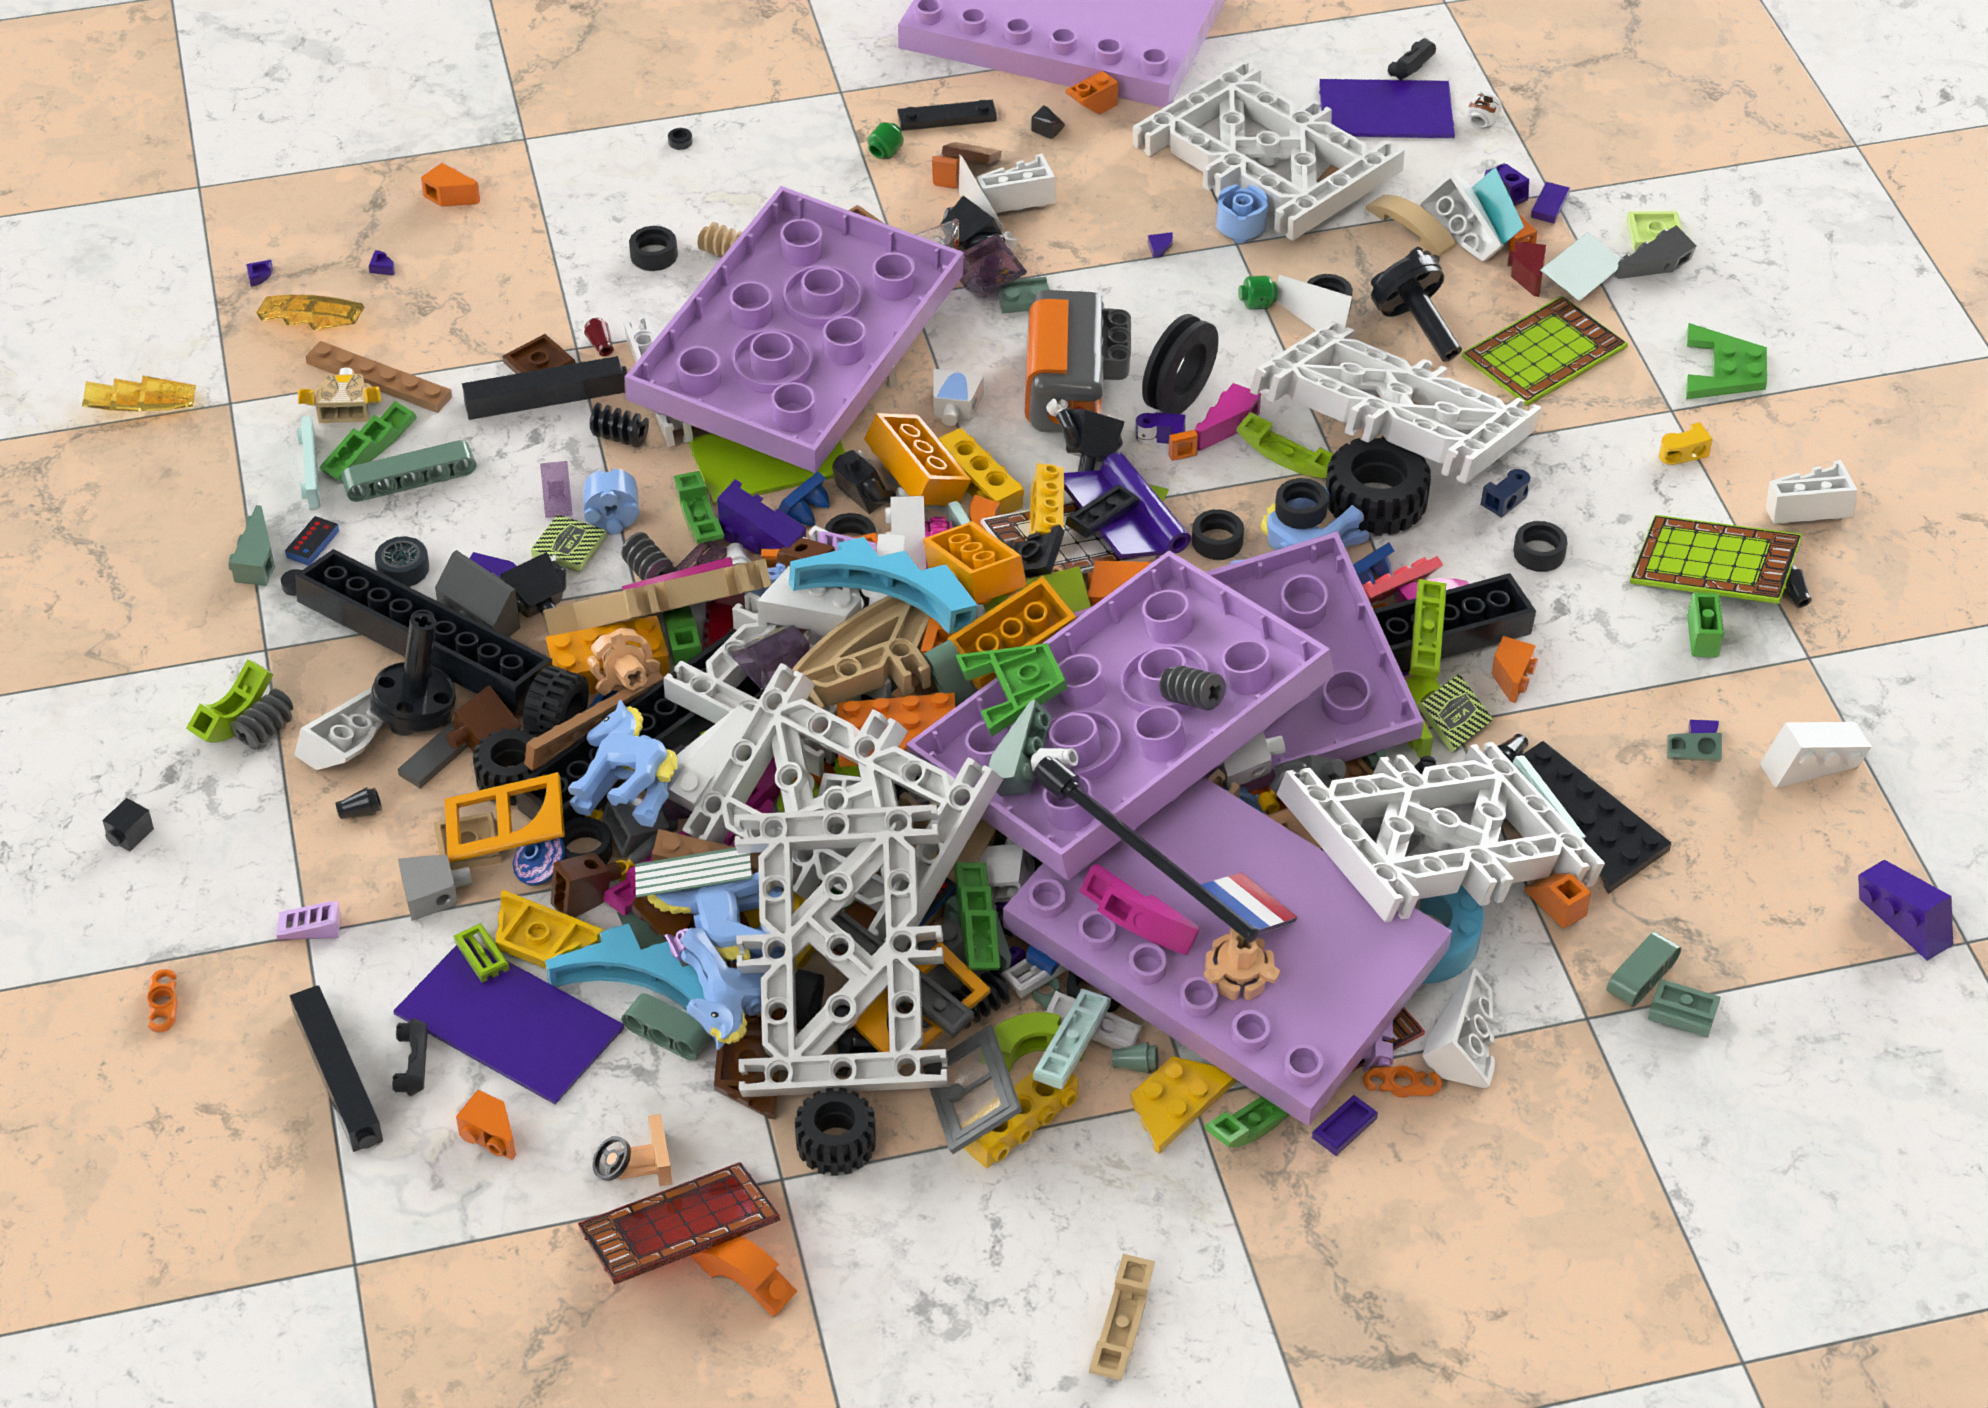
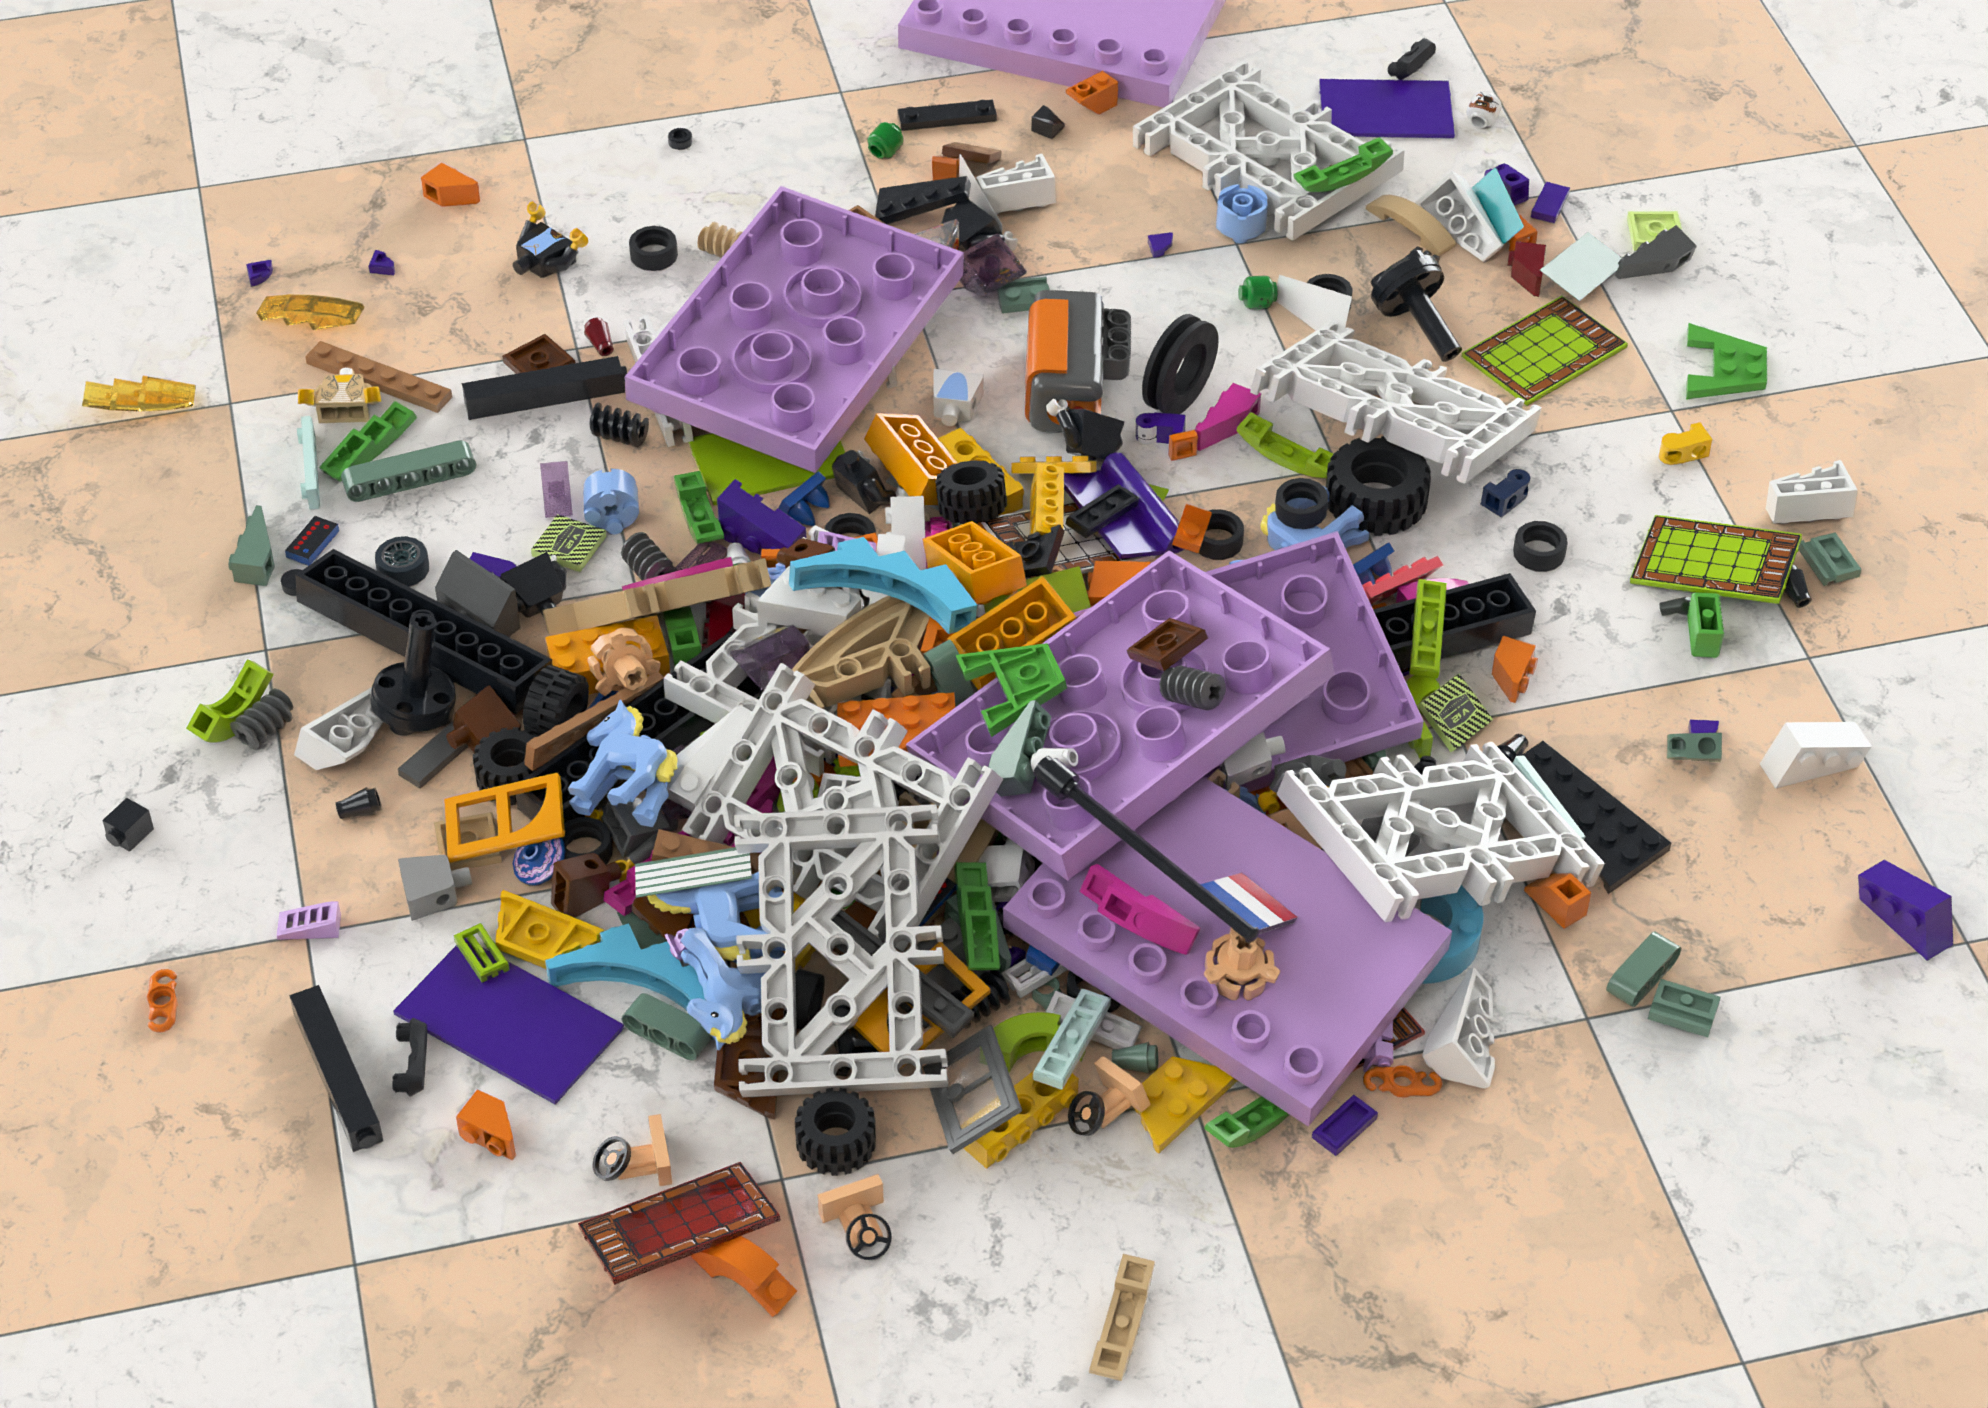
(543, 248): none -> black torso
(852, 1207): none -> light nougat piece
(913, 199): none -> black wing
(971, 492): none -> black tyre
(1078, 464): none -> yellow plate
(1103, 1109): none -> light nougat piece
(1167, 644): none -> reddish brown tile
(1192, 528): none -> orange slope
(1346, 172): none -> bright green slope
(1674, 606): none -> pearl dark grey arm
(1829, 559): none -> sand green plate

